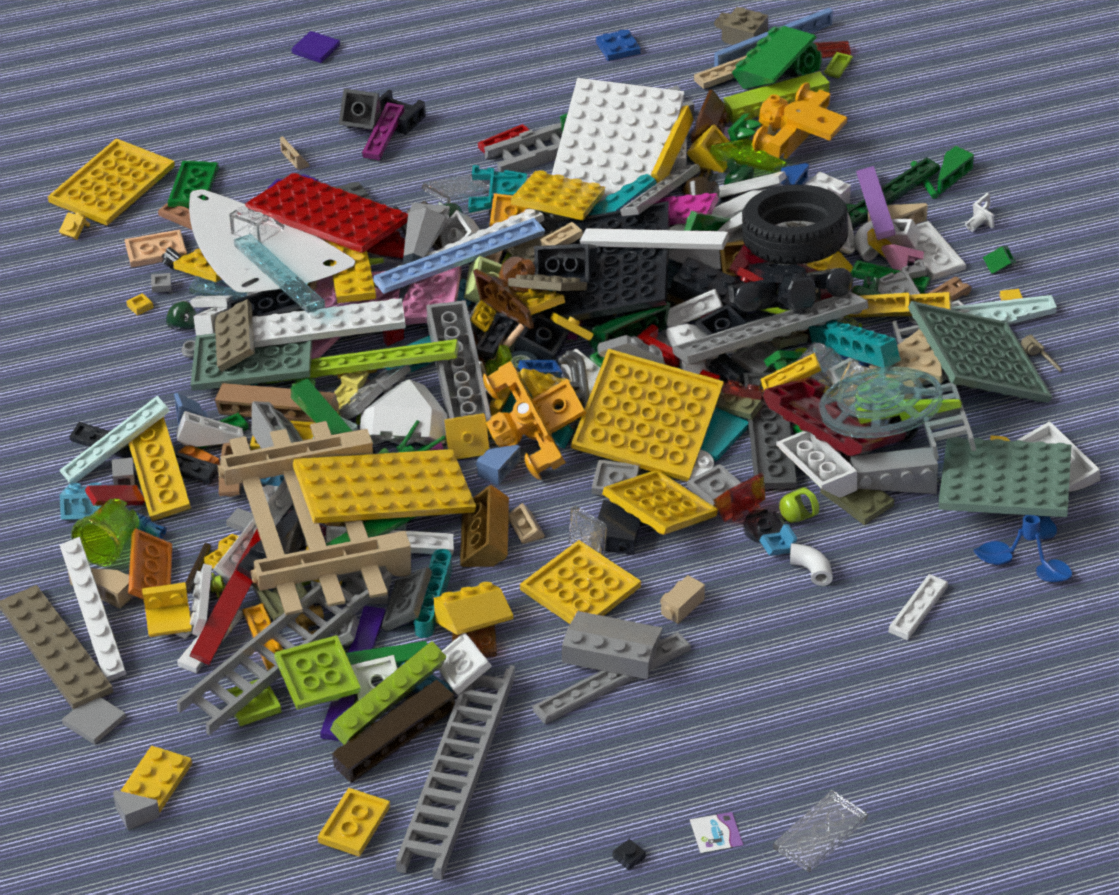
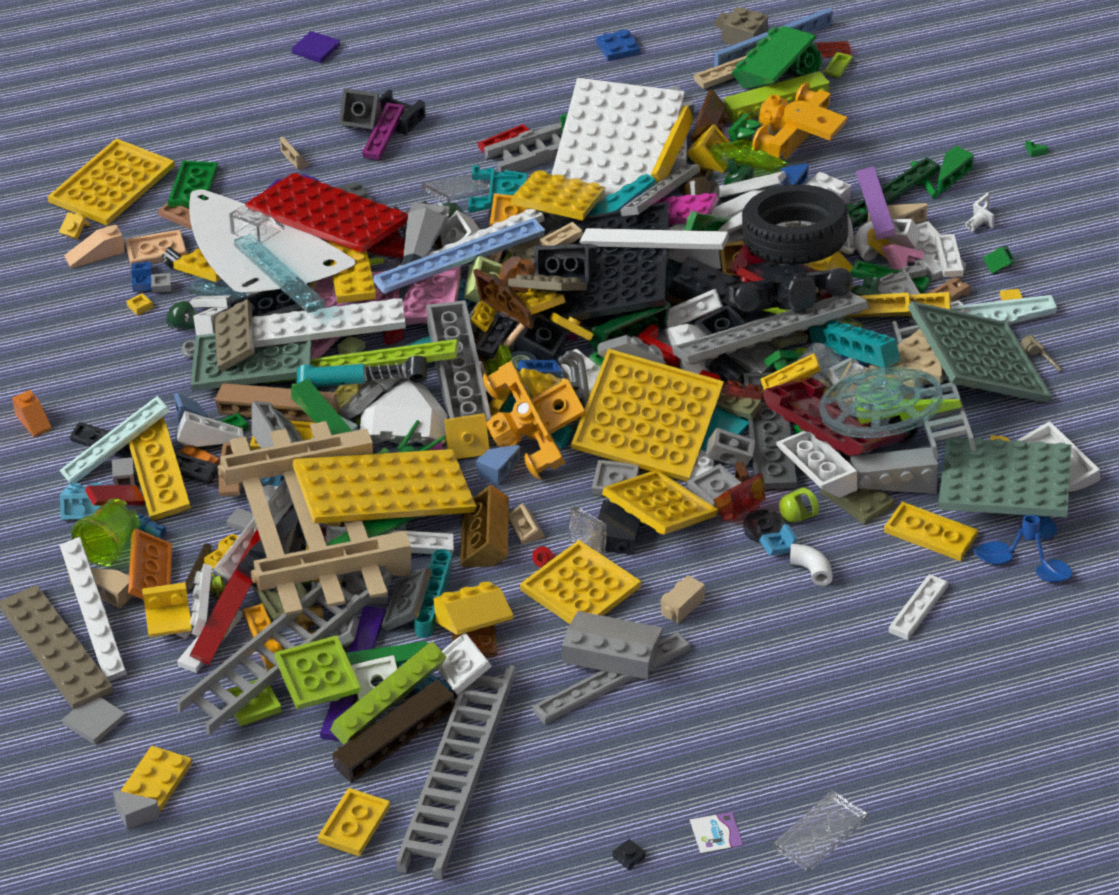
(30, 413): none -> orange slope
(98, 246): none -> light nougat slope
(141, 276): none -> blue slope
(351, 345): none -> yellowish green plate
(413, 369): none -> piece
(542, 556): none -> red plate
(730, 447): none -> light grey brick
(741, 472): none -> reddish brown tile
(931, 531): none -> yellow tile
(949, 255): none -> white plate
(1035, 149): none -> green tile

